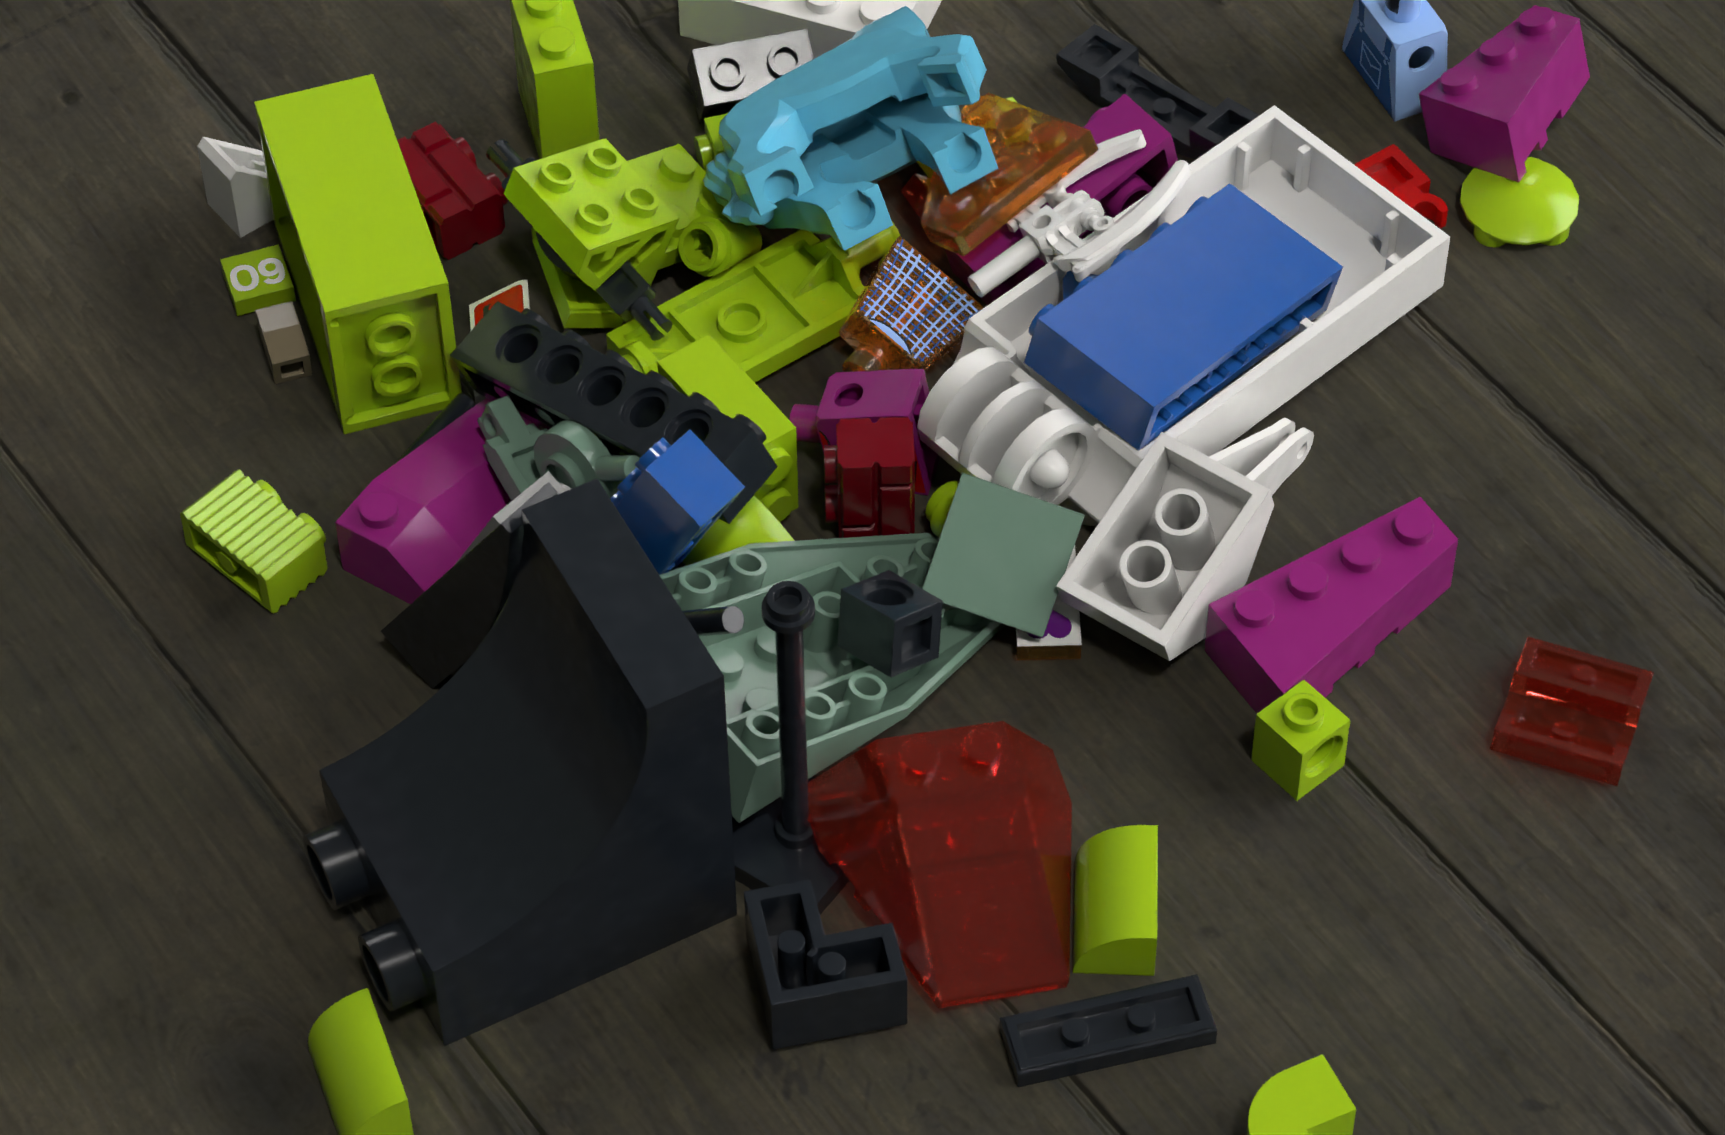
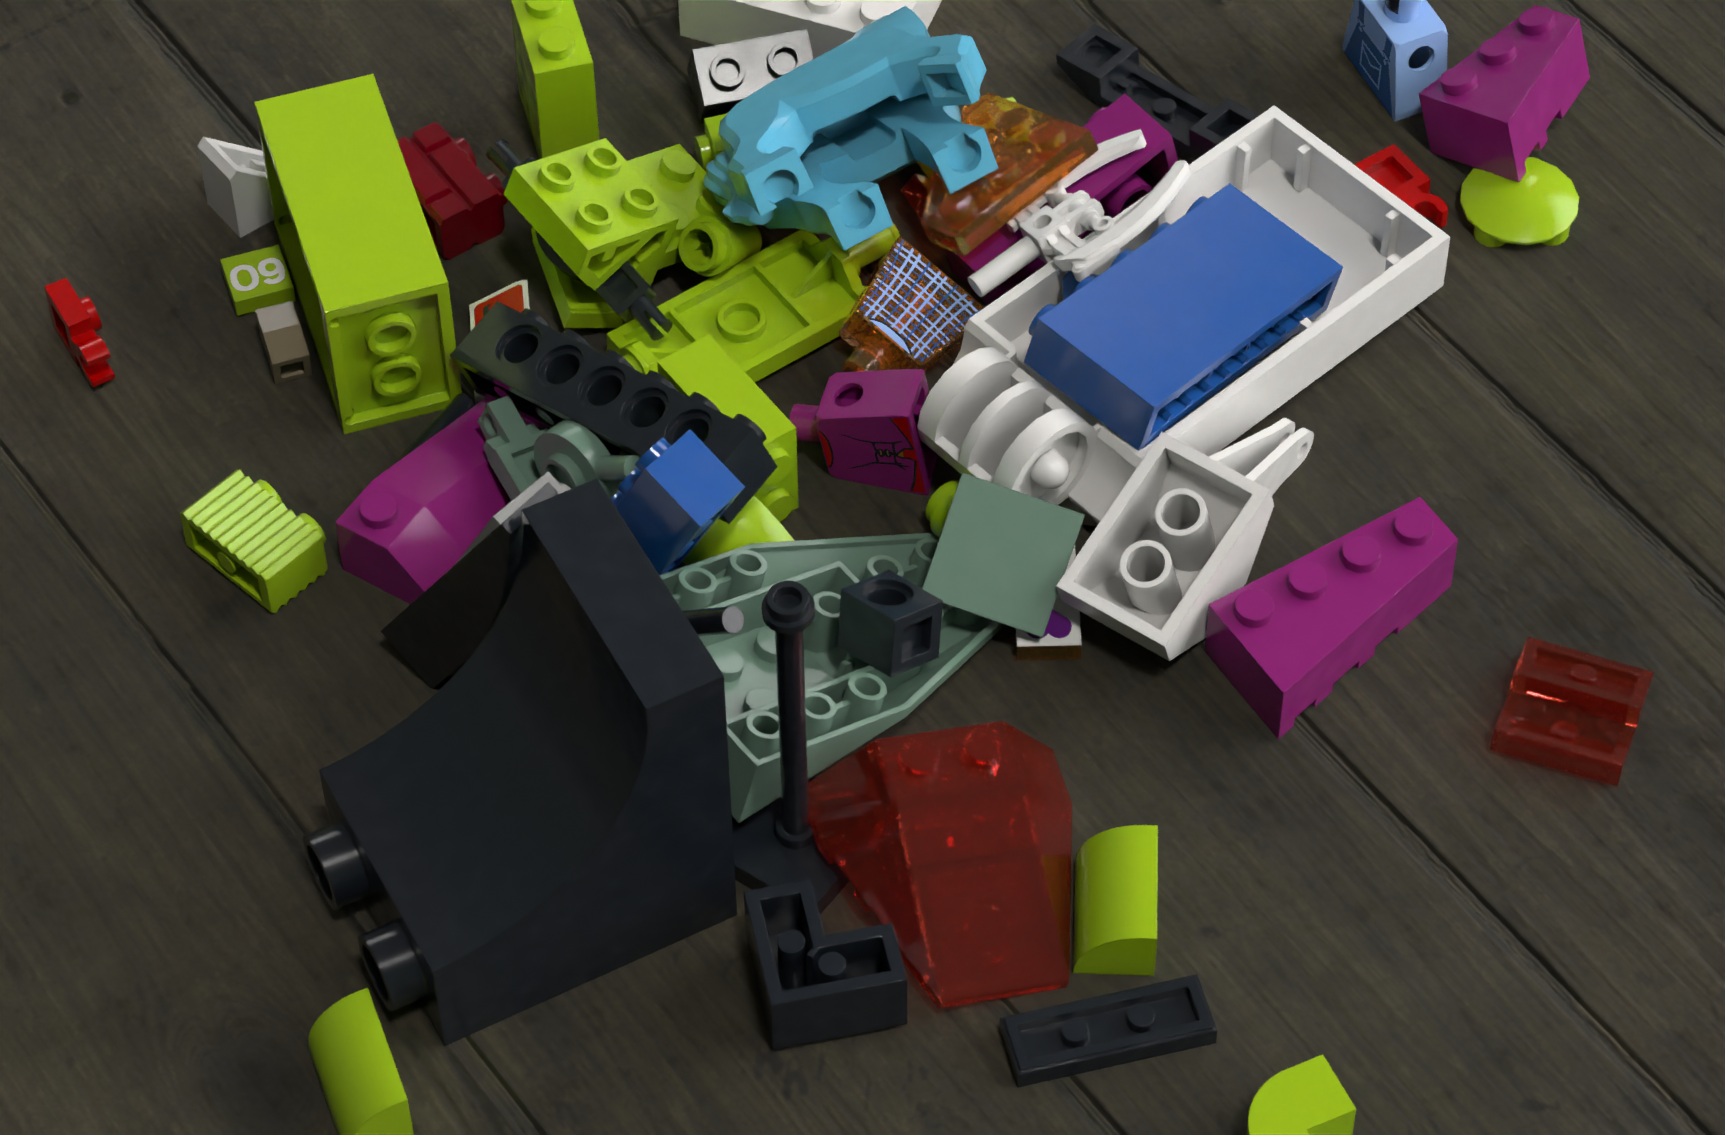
(77, 325): none -> red plate
(872, 477): dark red brick -> none
(1300, 739): lime brick -> none

